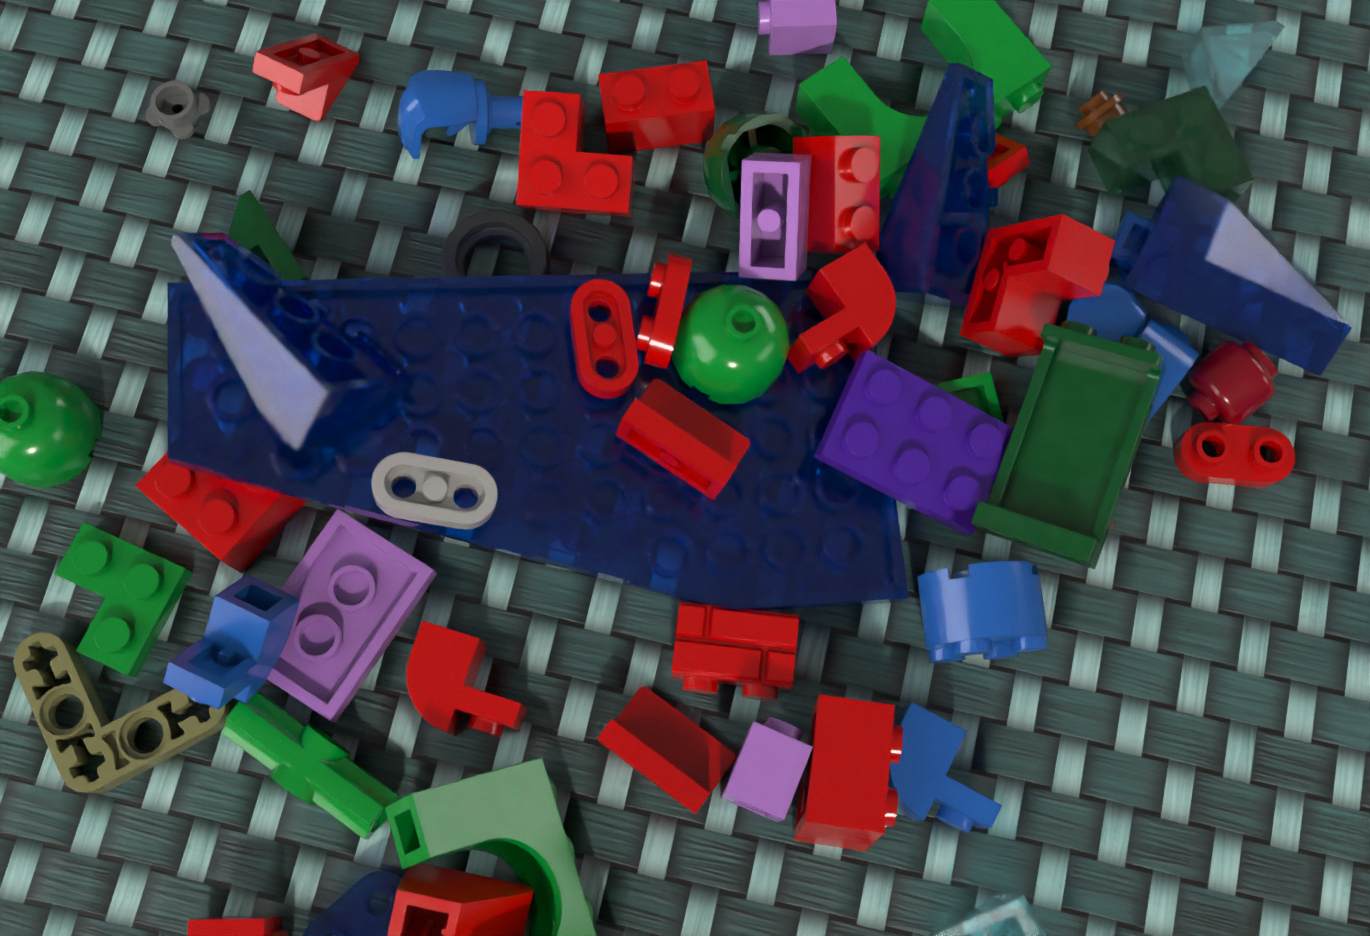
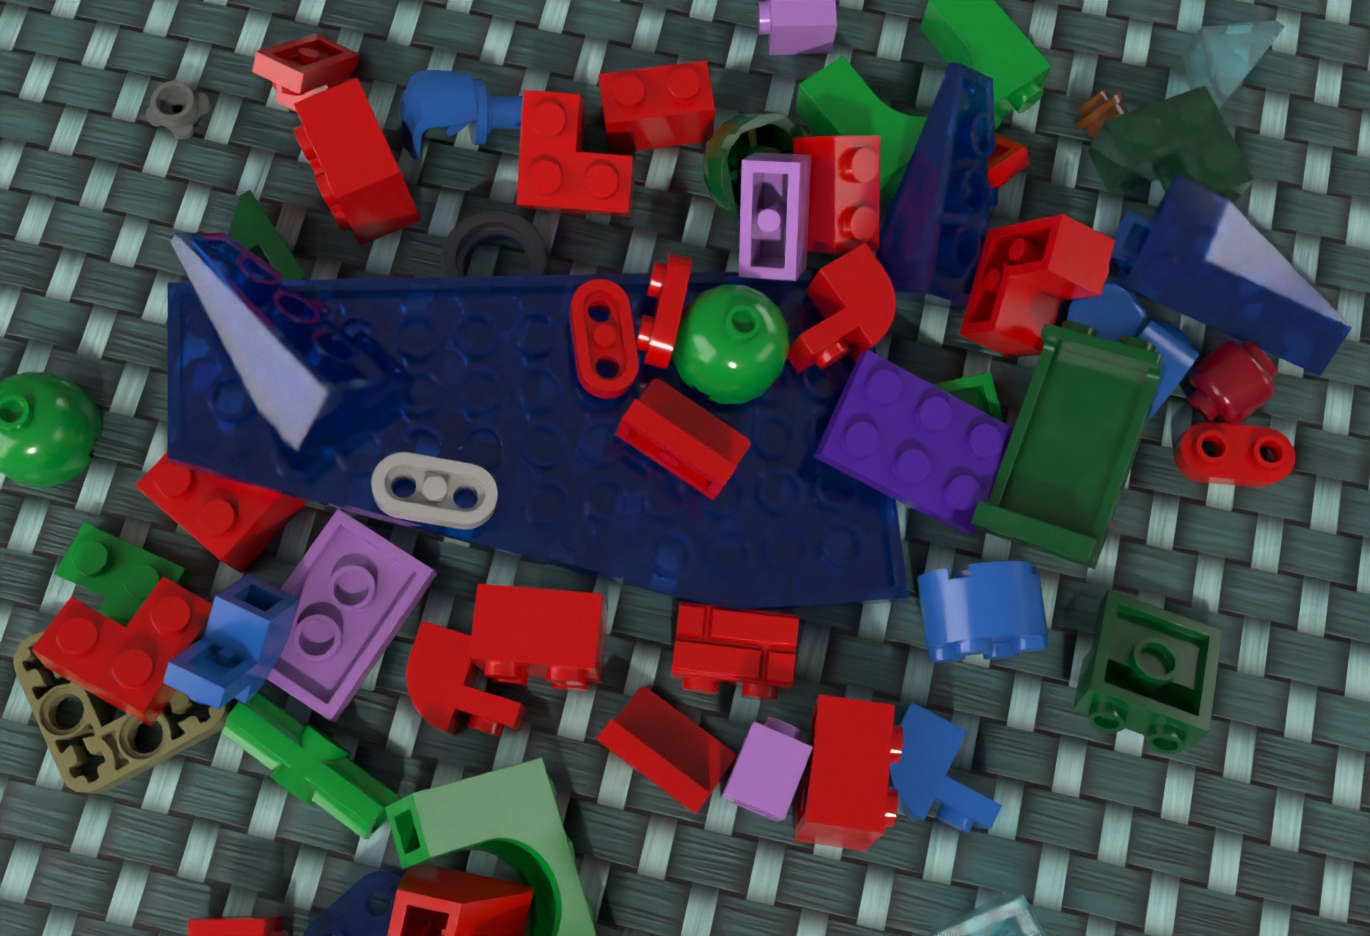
(130, 661): none -> red brick
(353, 163): none -> red brick
(539, 635): none -> red brick
(1149, 674): none -> dark green plate

